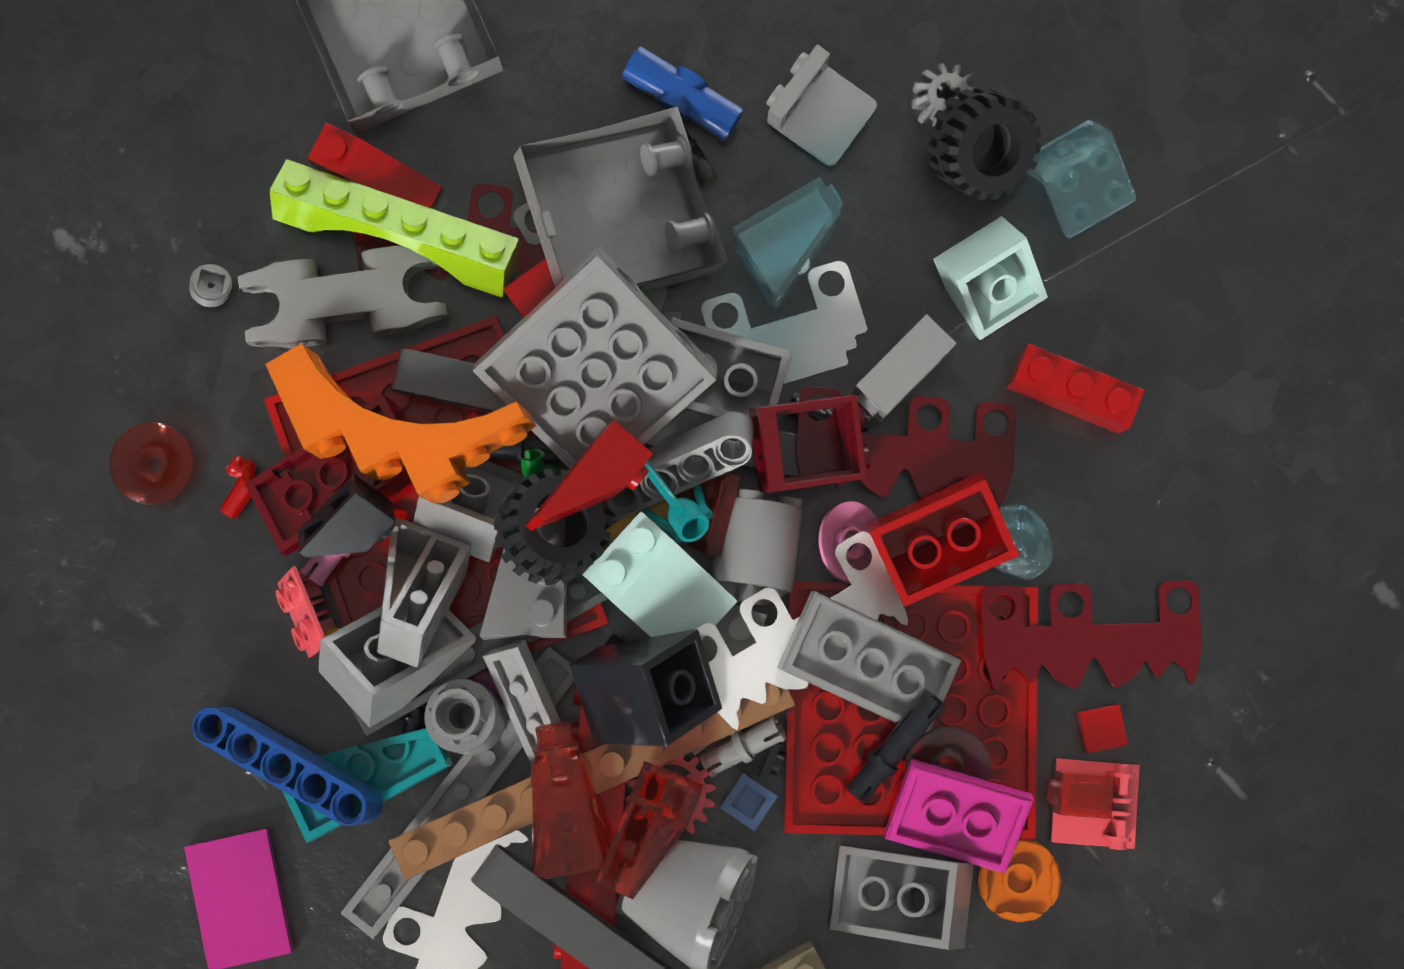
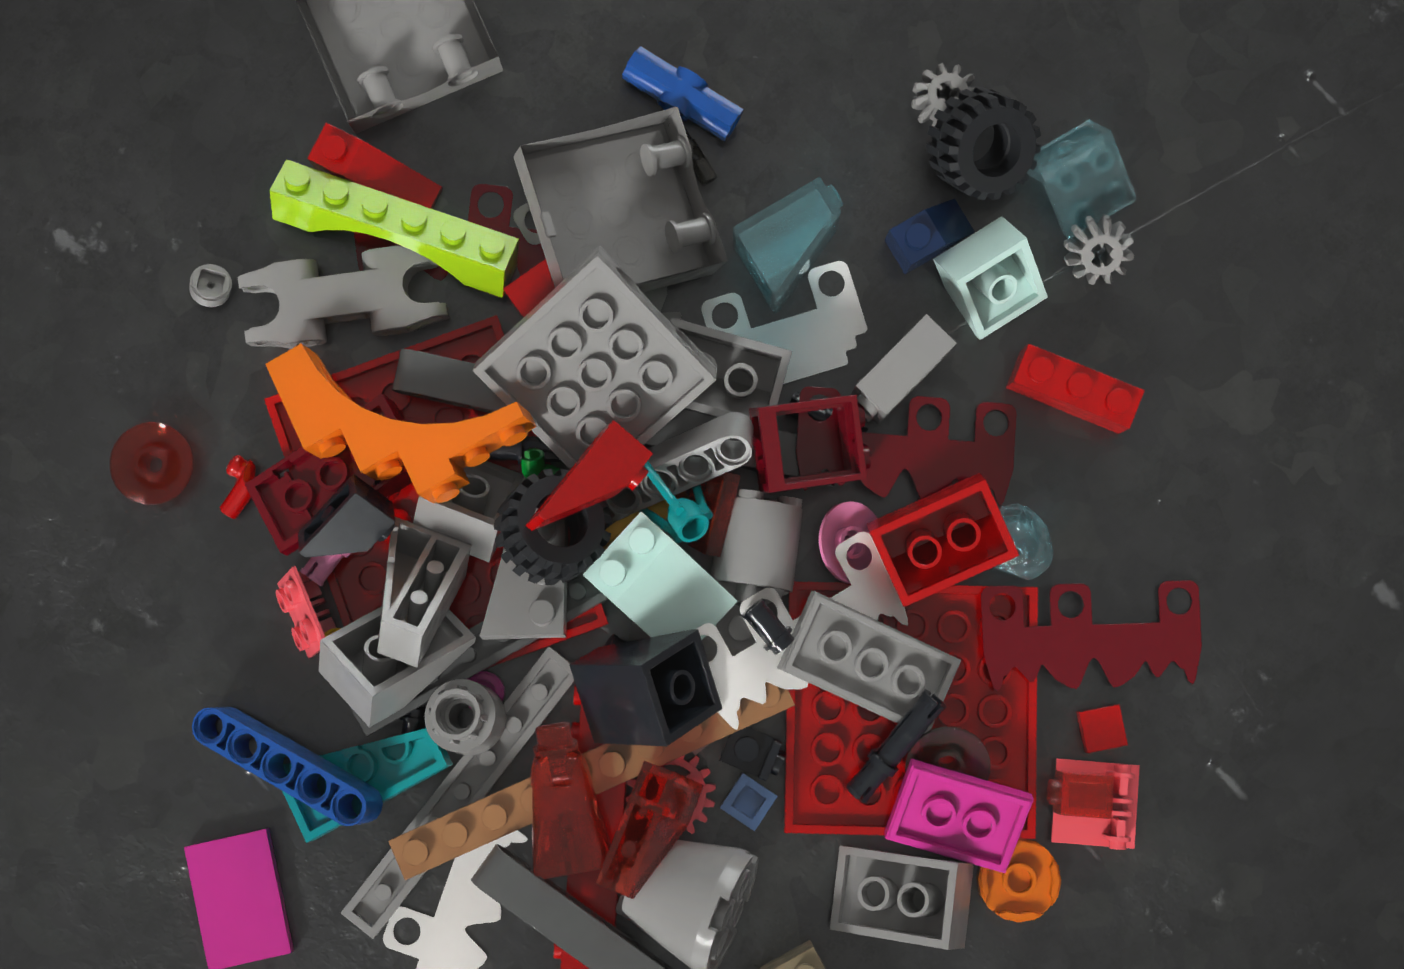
(521, 691): light grey plate -> none
(742, 746): light grey pin -> none
(768, 627): none -> black pin
(819, 108): light grey bracket -> none
(928, 234): none -> dark blue slope
(1092, 264): none -> light grey gear

